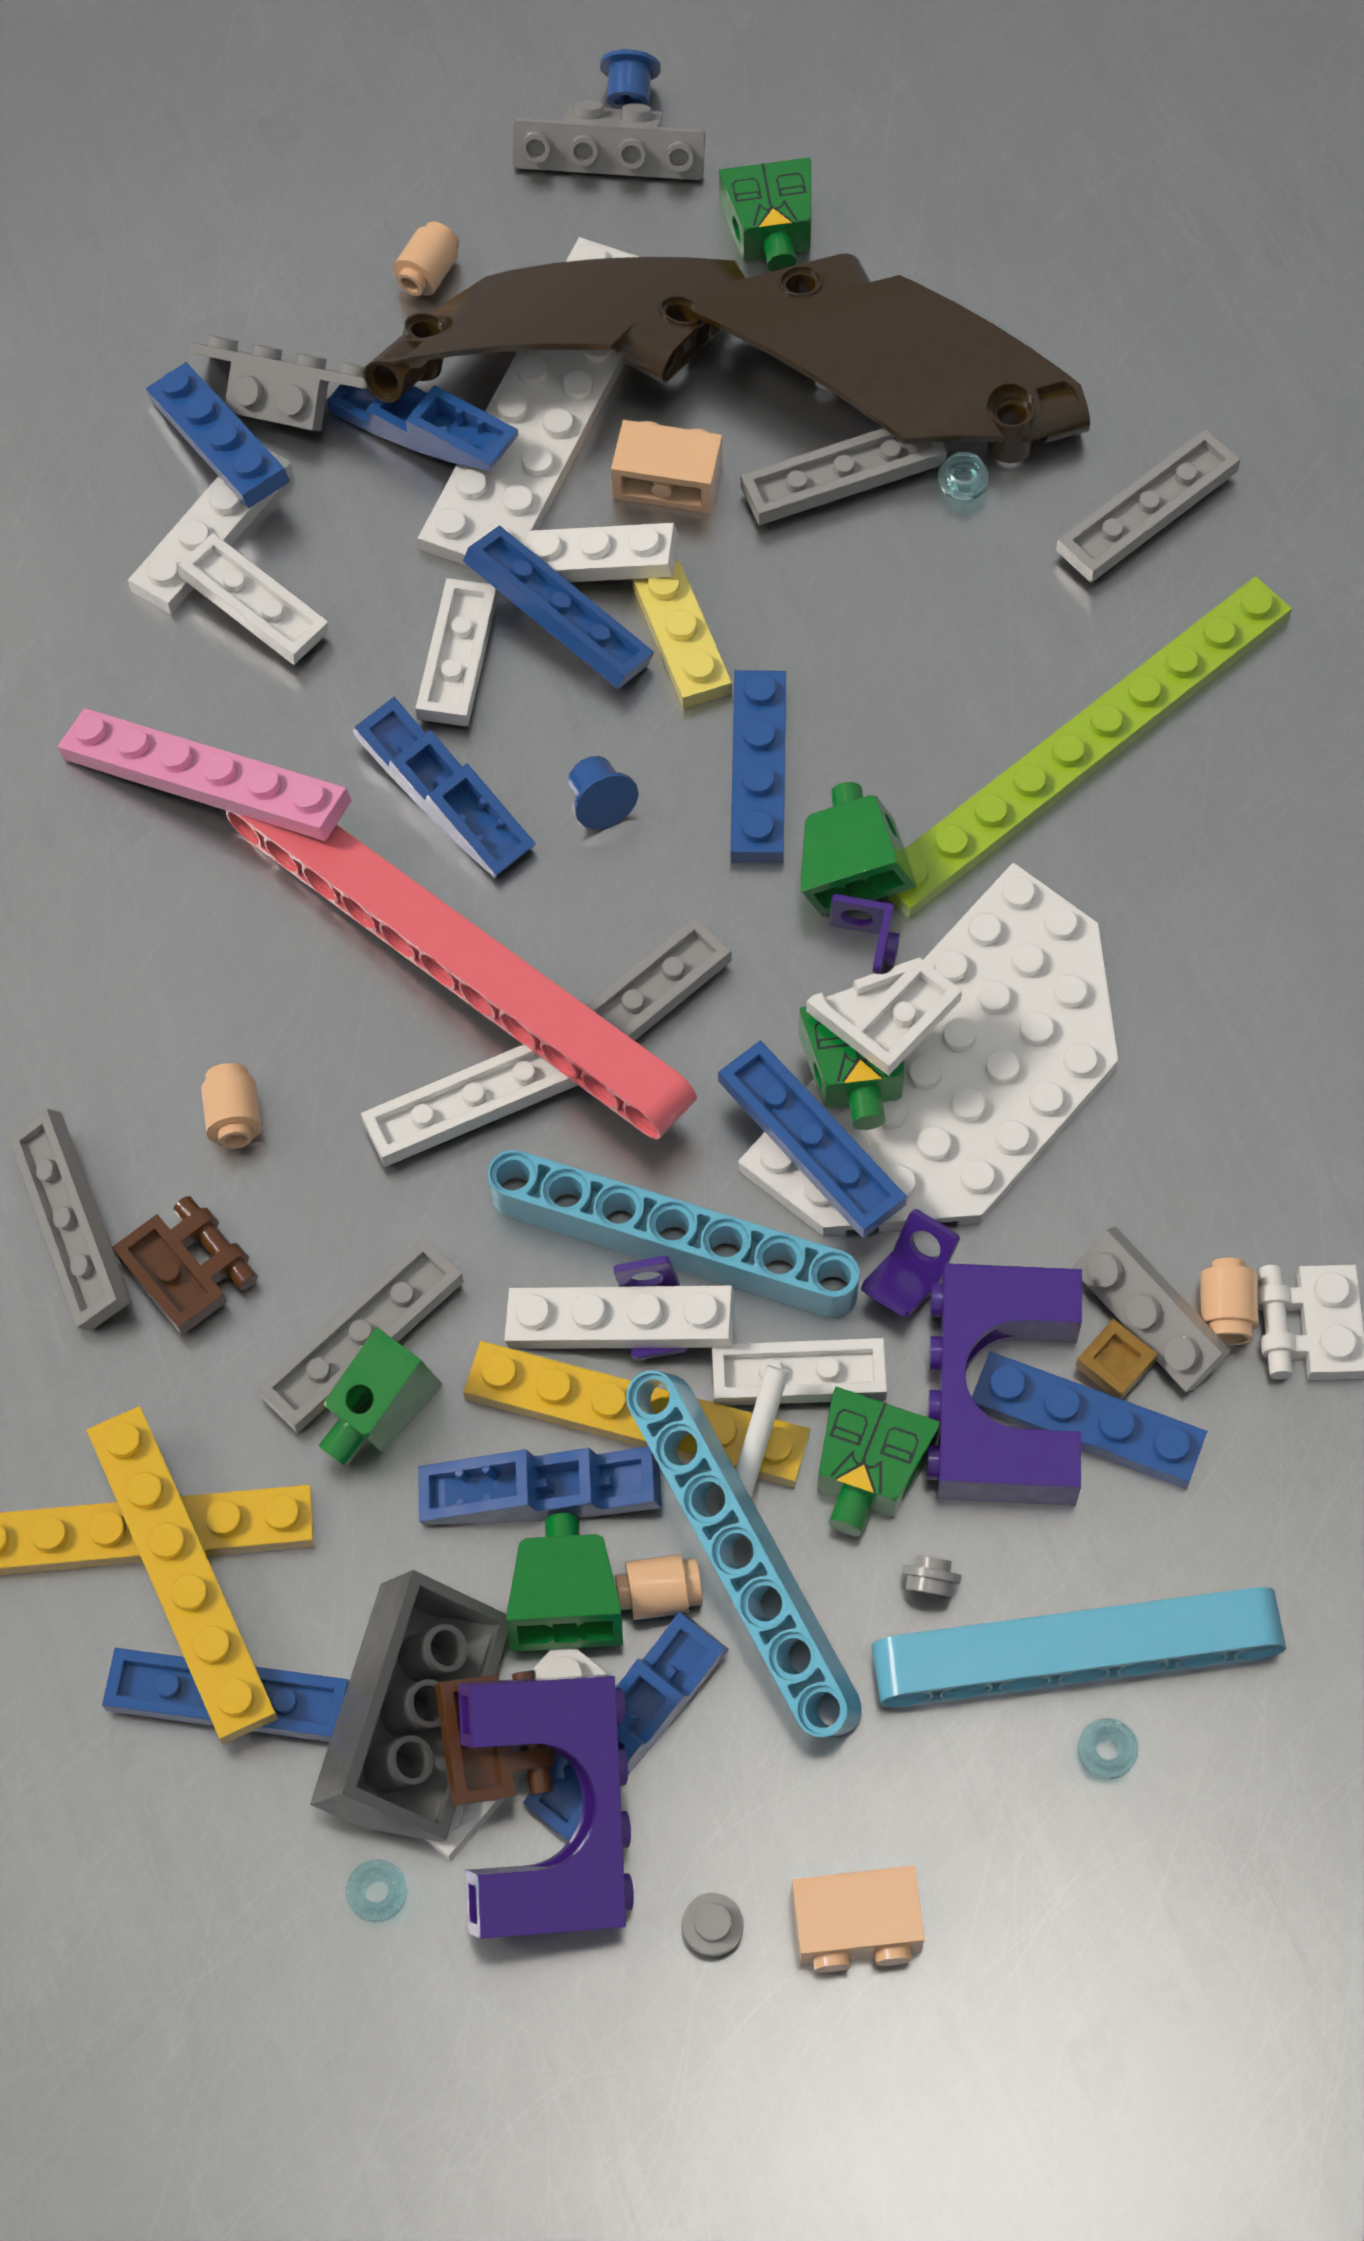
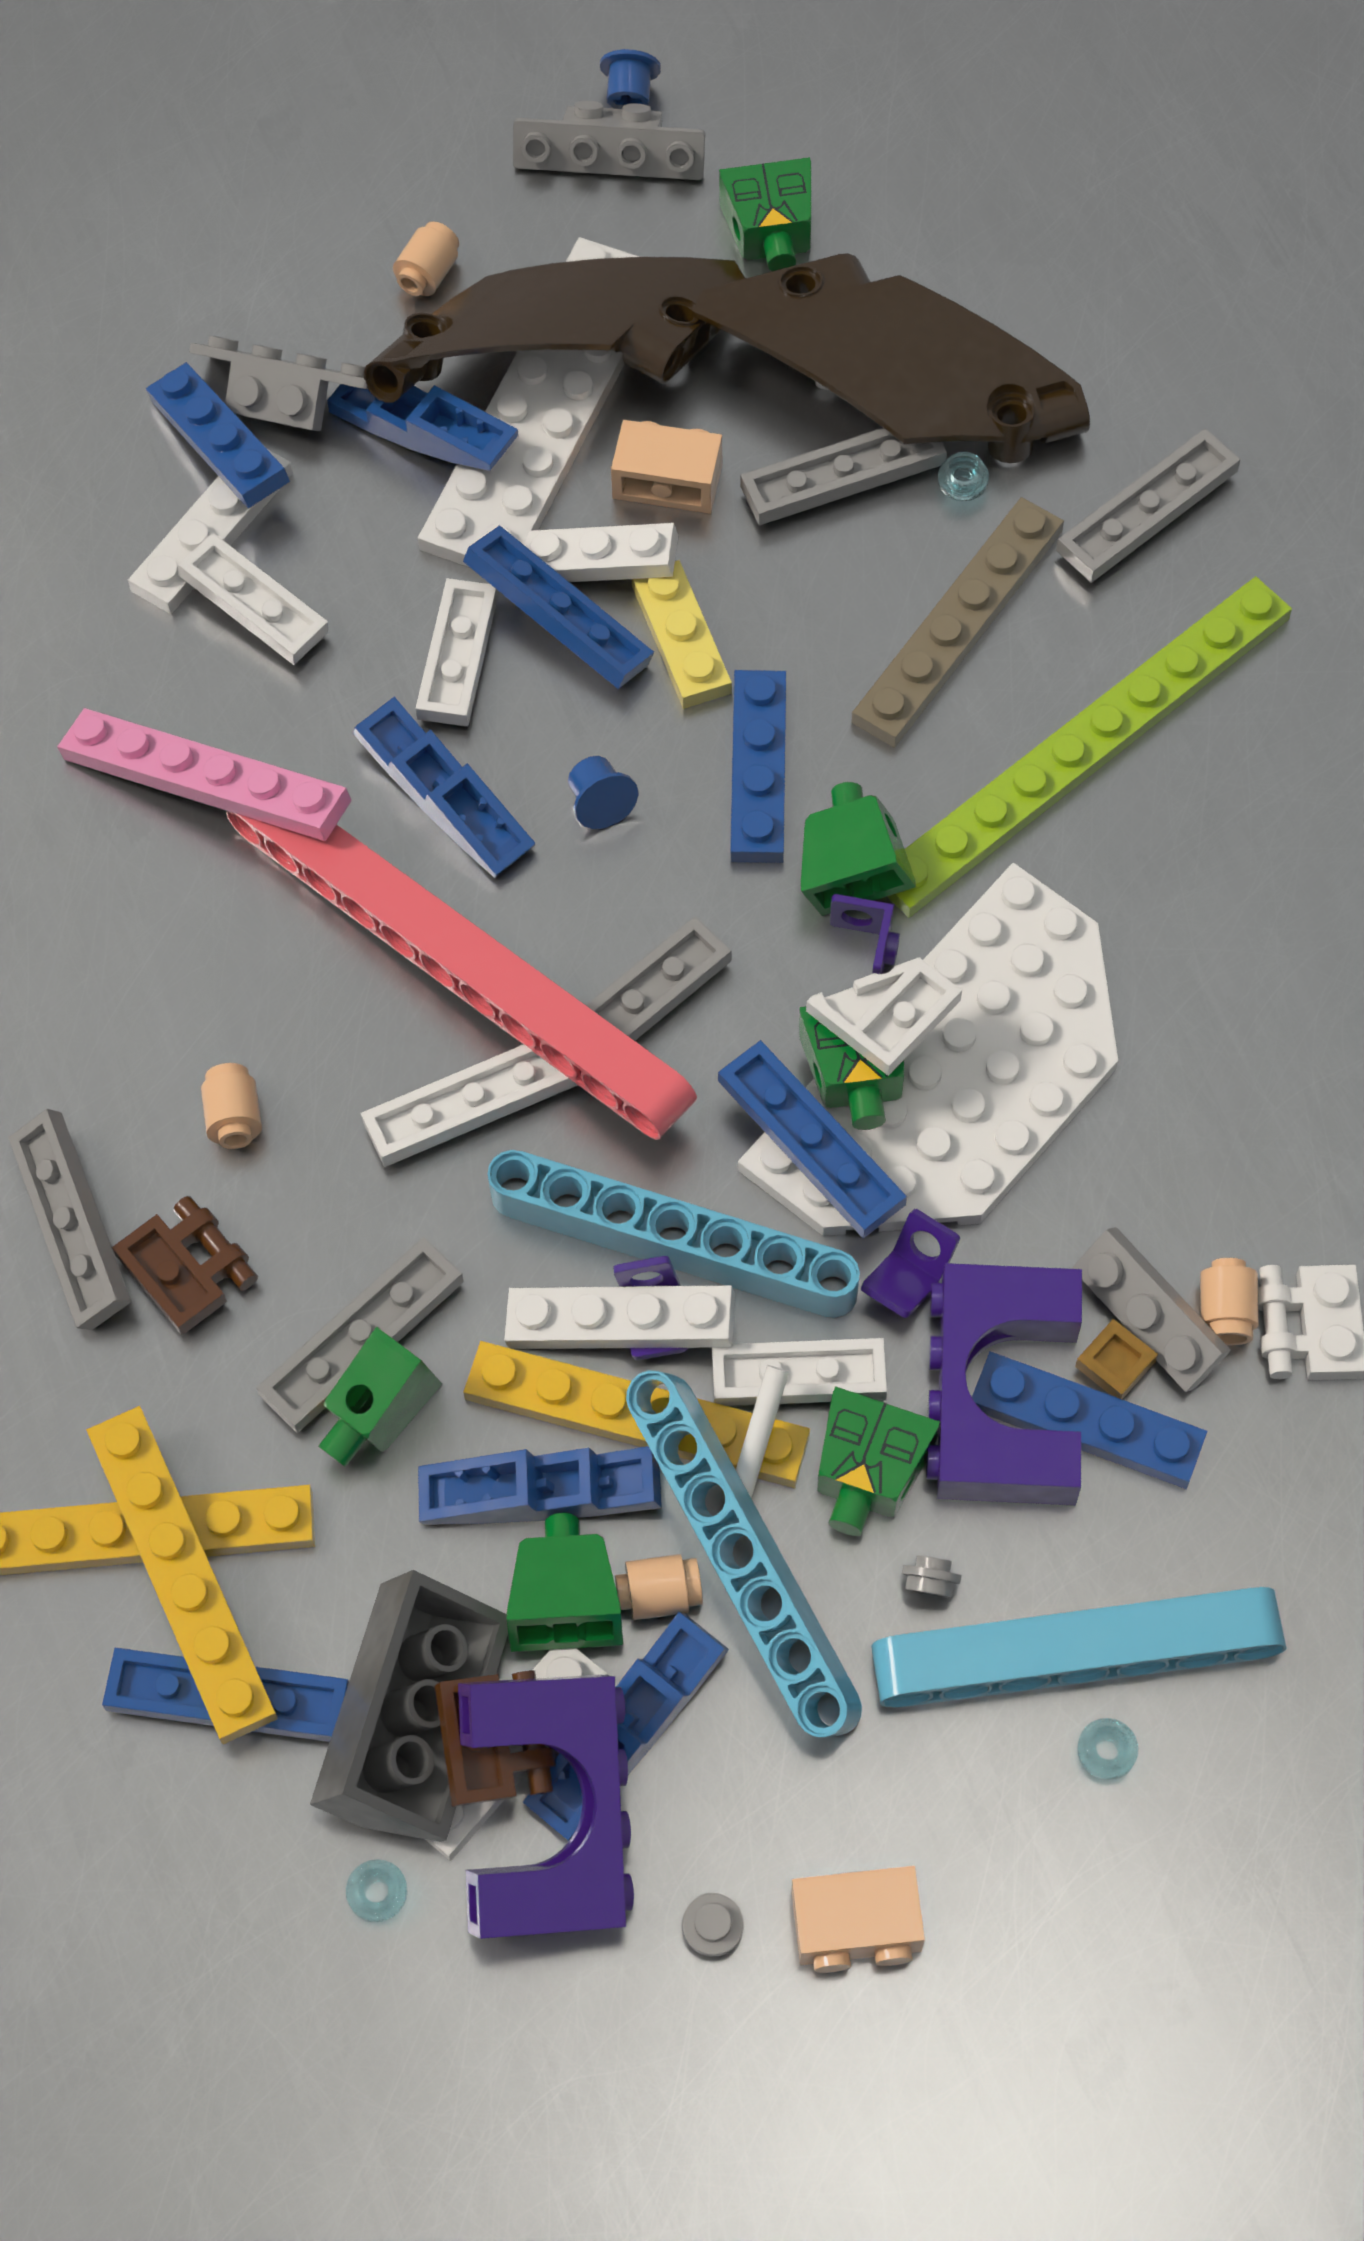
(957, 622): none -> dark tan plate

